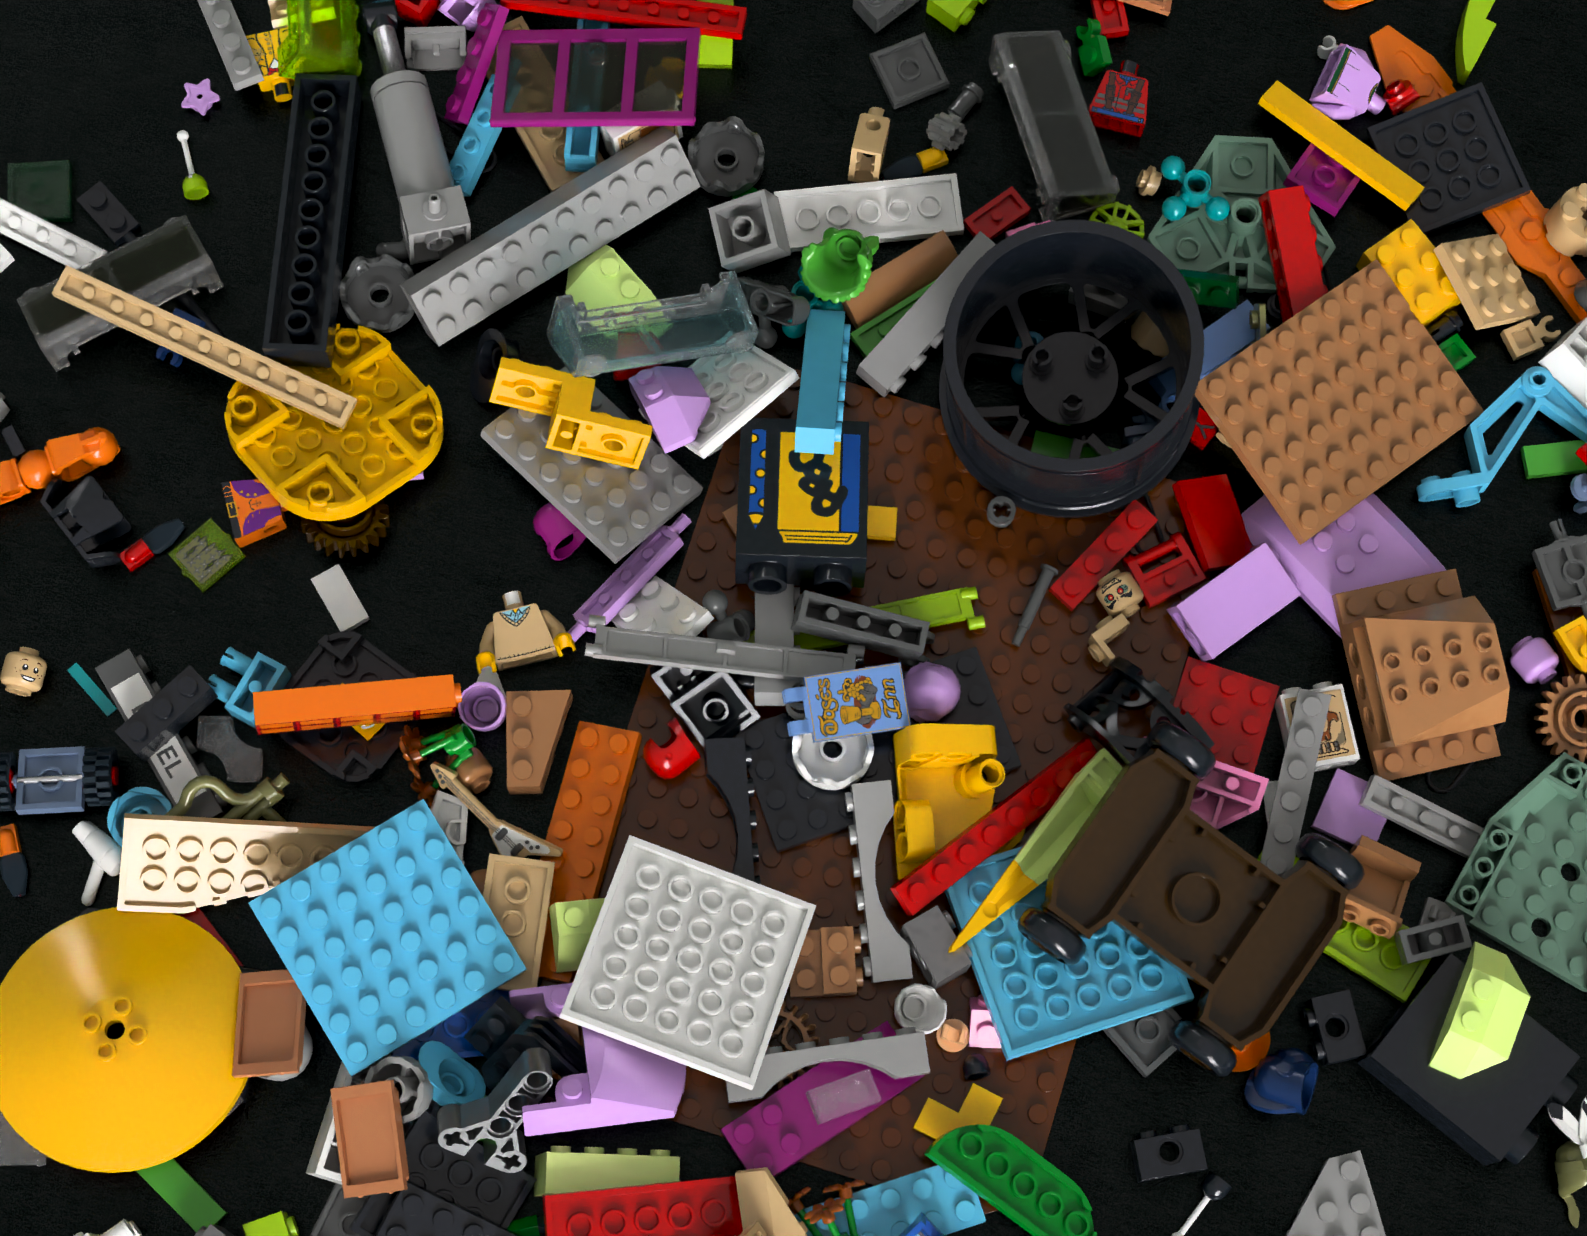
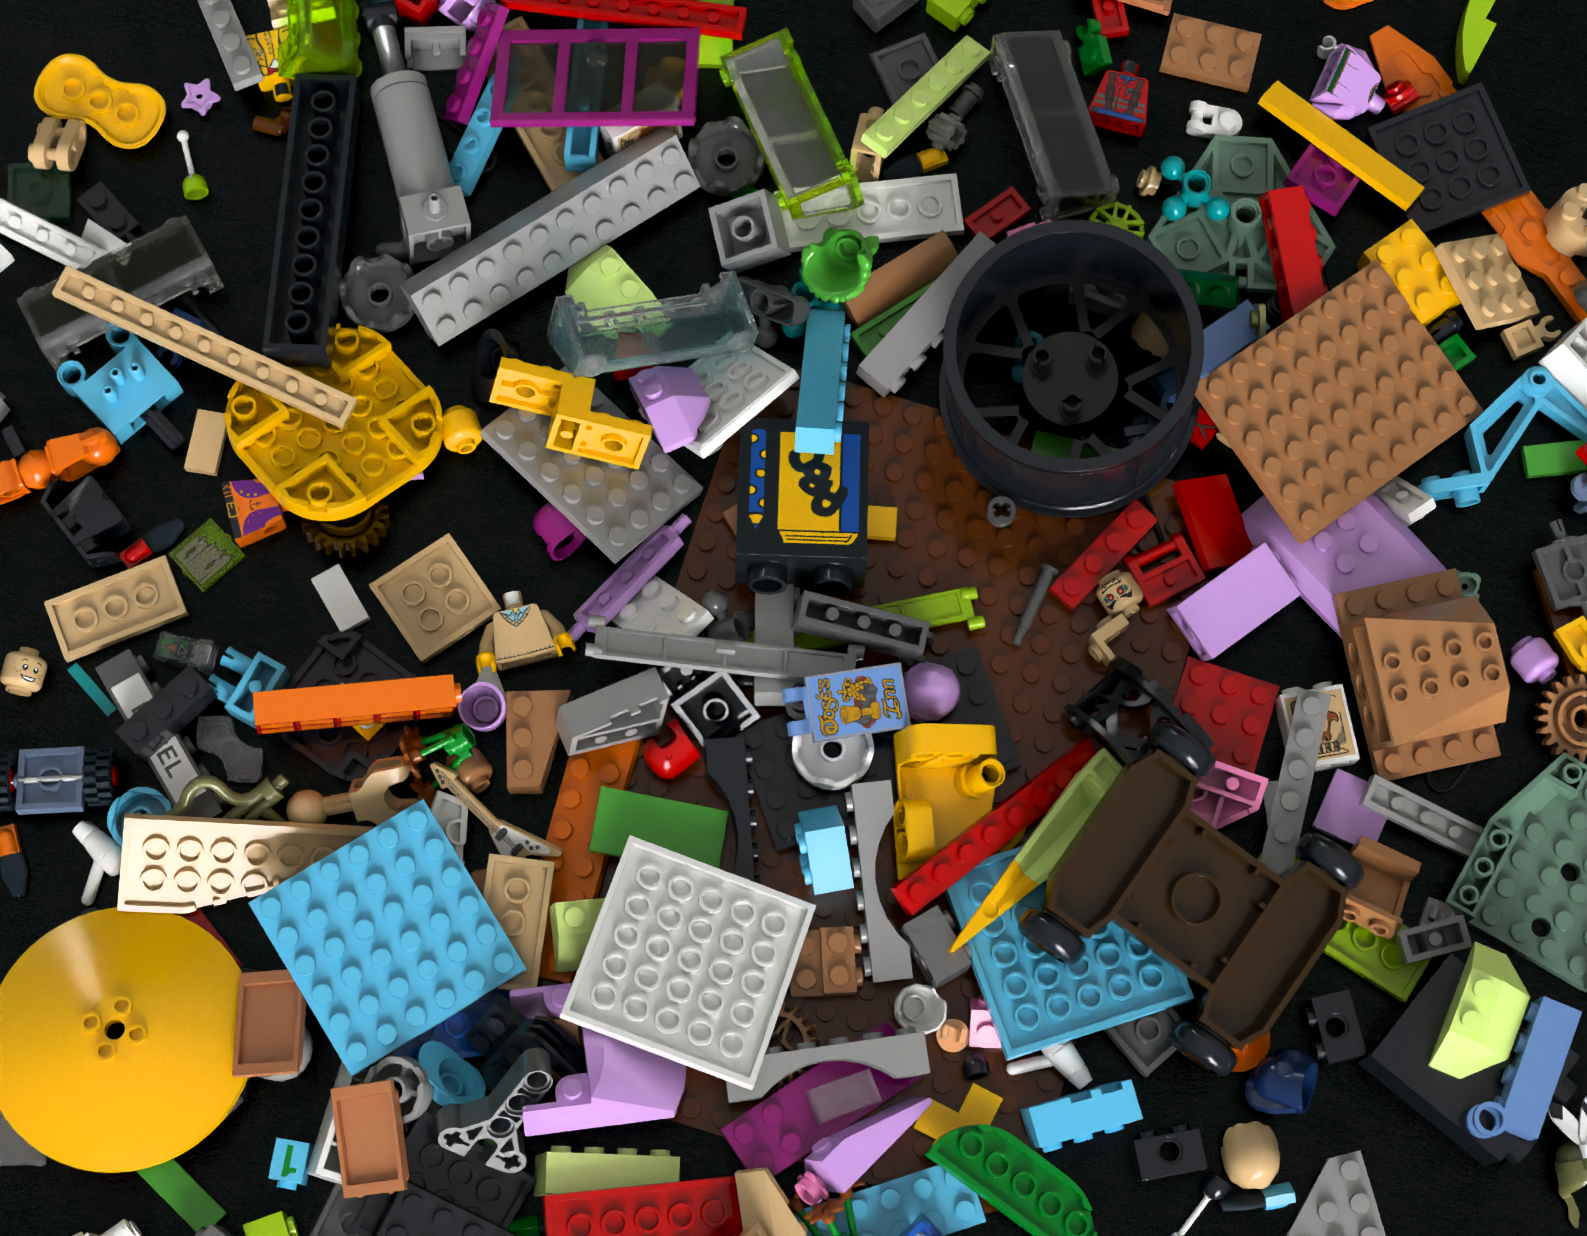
(58, 144): none -> tan brick
(100, 237): none -> white sticker
(116, 608): none -> tan plate
(120, 111): none -> yellow plate
(127, 390): none -> medium azure piece
(186, 651): none -> leg
(206, 443): none -> tan tile
(273, 127): none -> reddish brown arm
(290, 1163): none -> medium azure brick
(367, 796): none -> tan piece
(435, 598): none -> tan plate
(461, 429): none -> yellow head
(614, 714): none -> light grey wedge
(668, 823): none -> bright green tile
(791, 128): none -> clear windscreen
(811, 1188): none -> bright pink plate
(825, 850): none -> brick
(851, 1152): none -> lavender wedge
(925, 96): none -> yellowish green plate
(1062, 1057): none -> white piece
(1081, 1114): none -> medium azure wedge
(1210, 53): none -> medium nougat plate
(1223, 120): none -> white plate
(1250, 1155): none -> tan hair
(1270, 1198): none -> piece
(1405, 500): none -> white slope
(1472, 582): none -> sand green plate
(1533, 1073): none -> medium blue hinge

